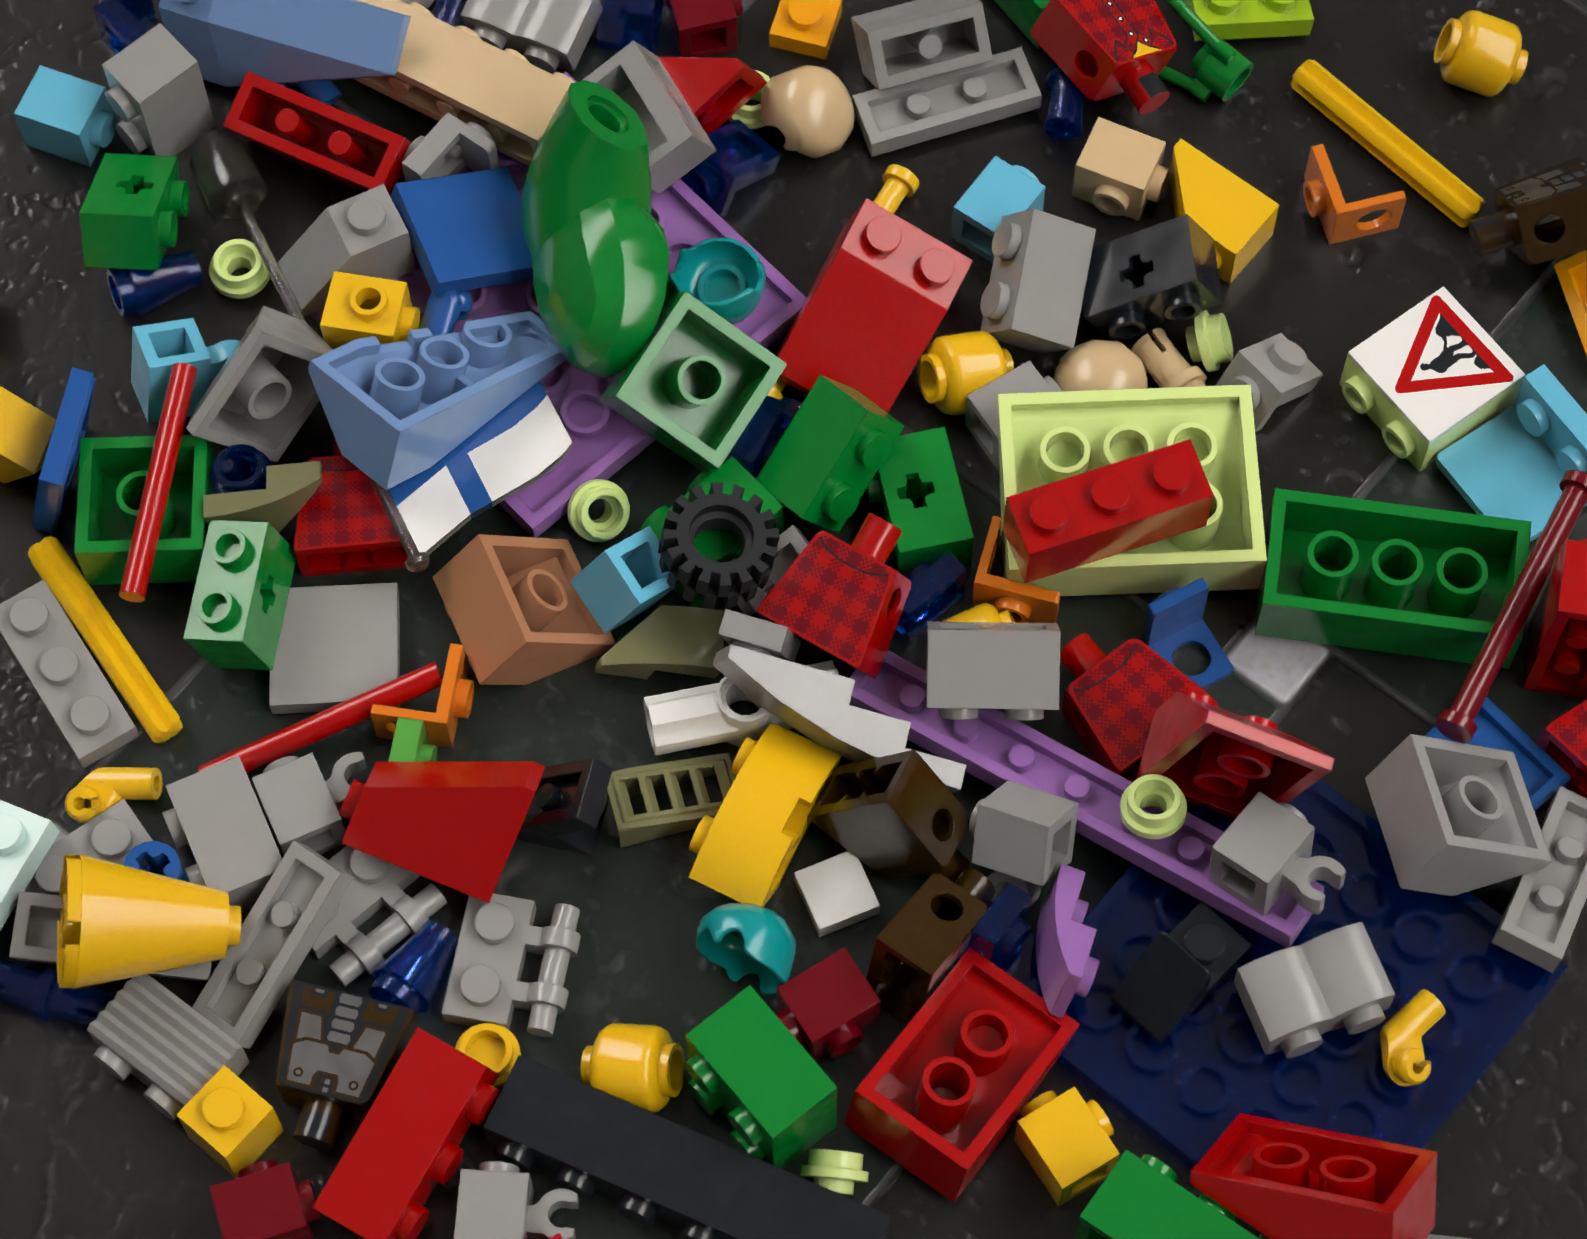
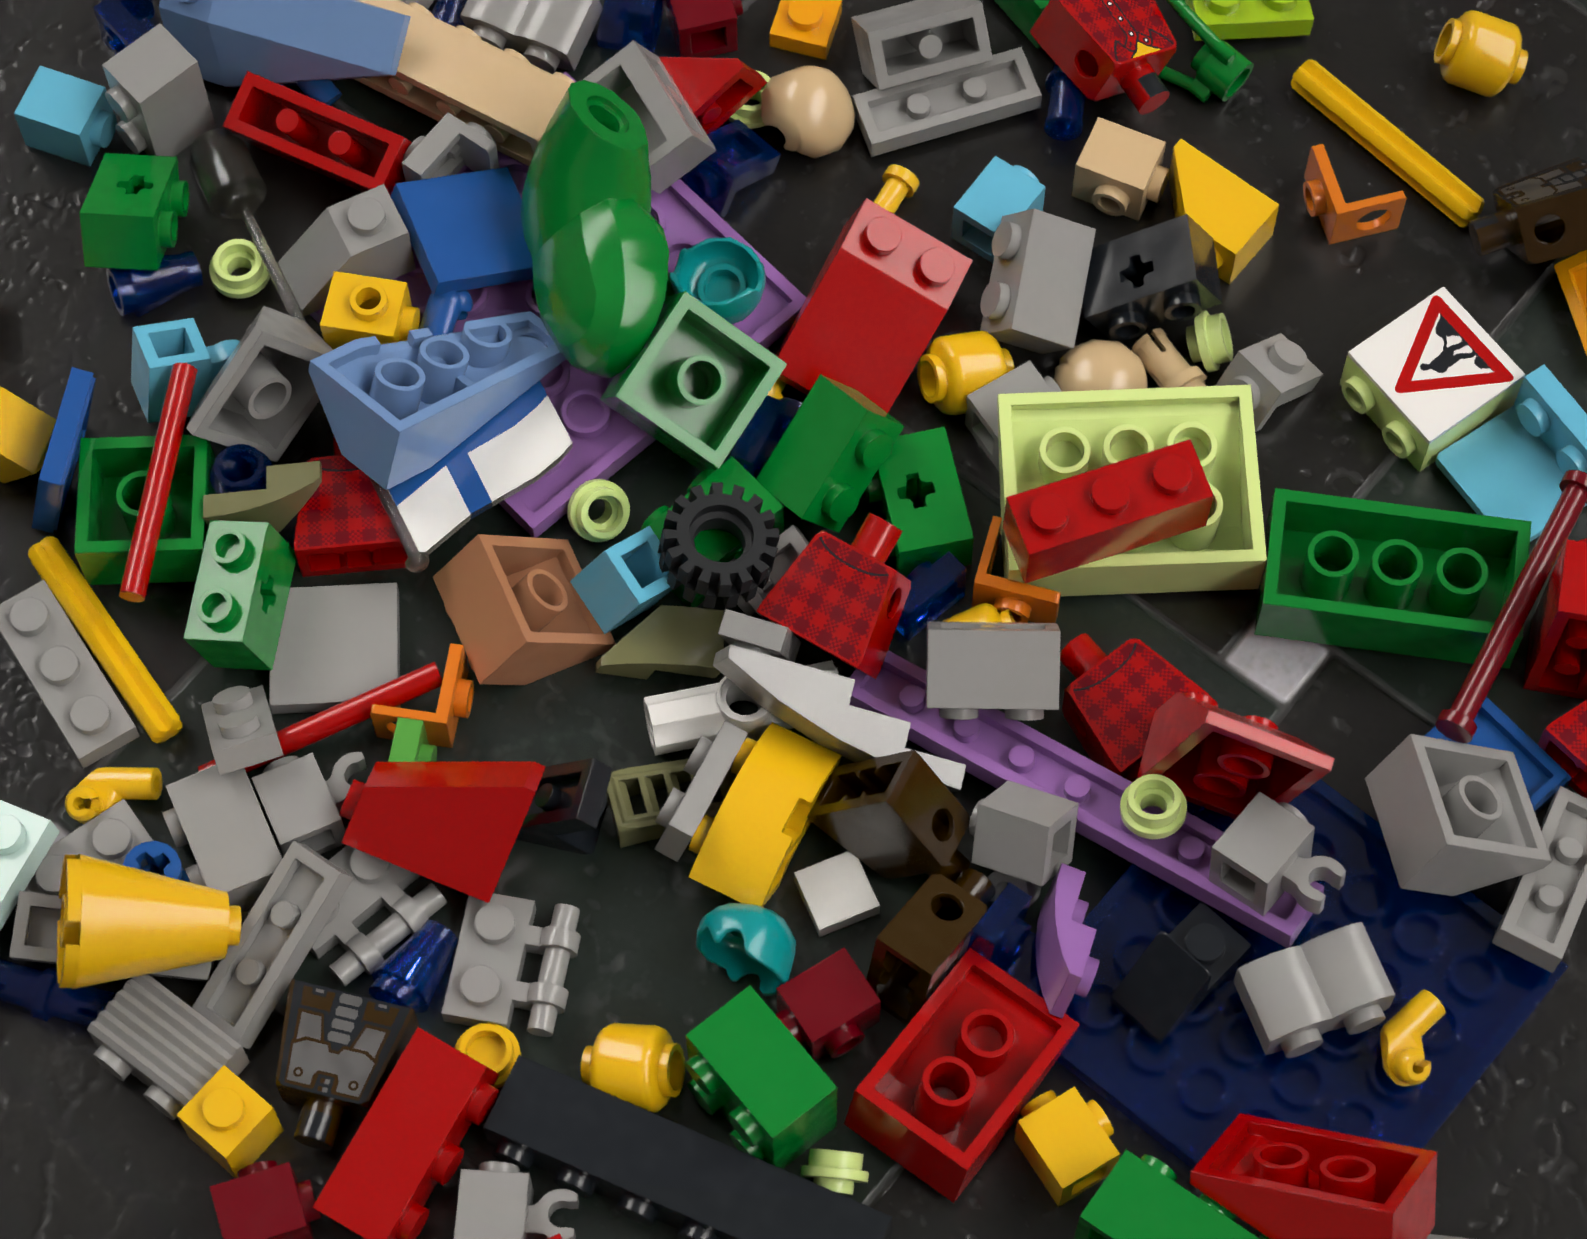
(241, 728): none -> light grey plate
(685, 810): none -> light grey plate
(1177, 621): blue bracket -> none

